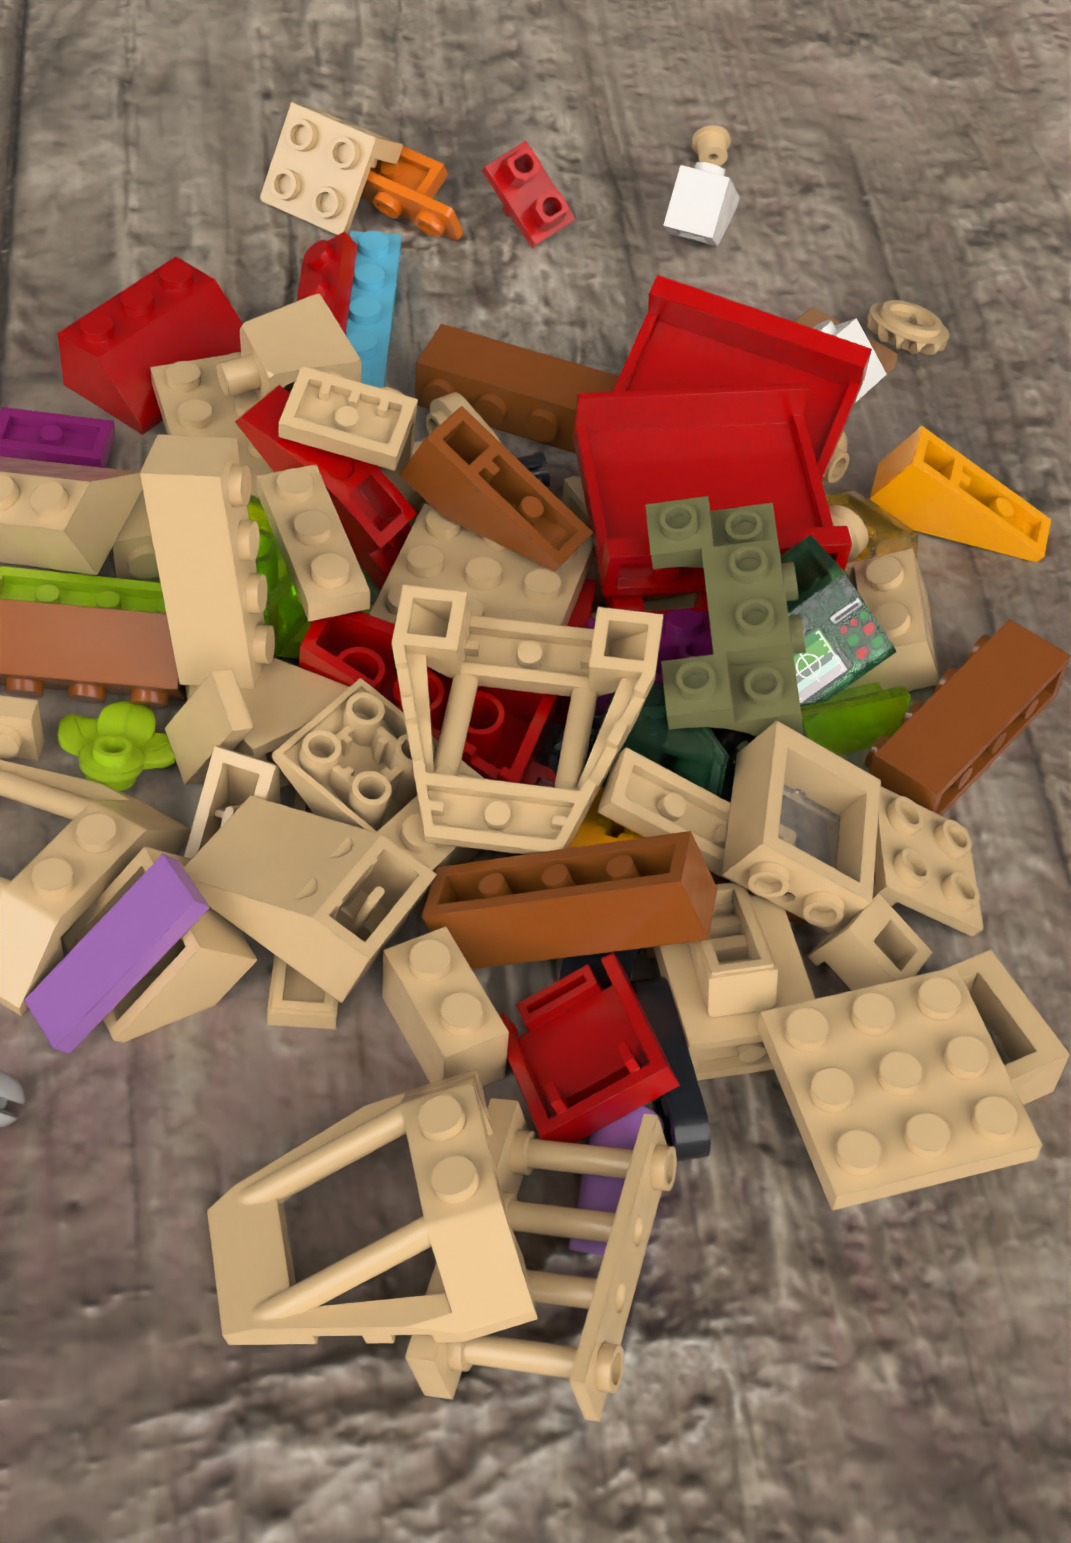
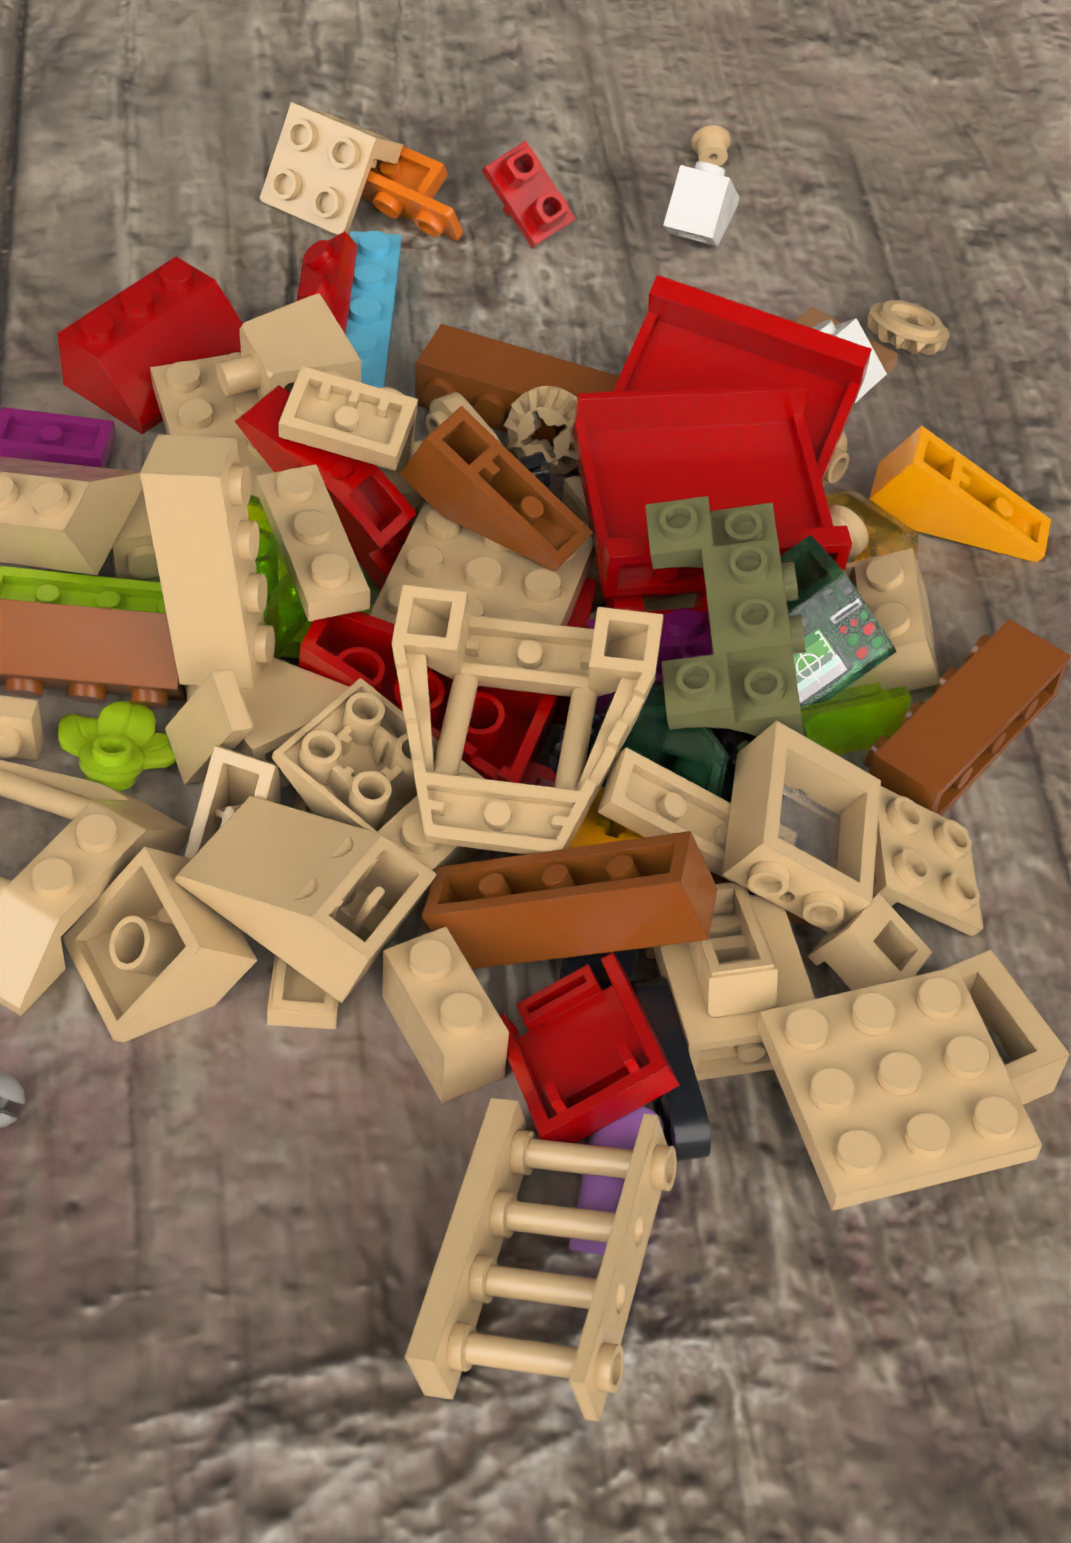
(116, 954): medium lavender tile -> none
(460, 1221): tan windscreen -> none
(555, 407): none -> tan gear

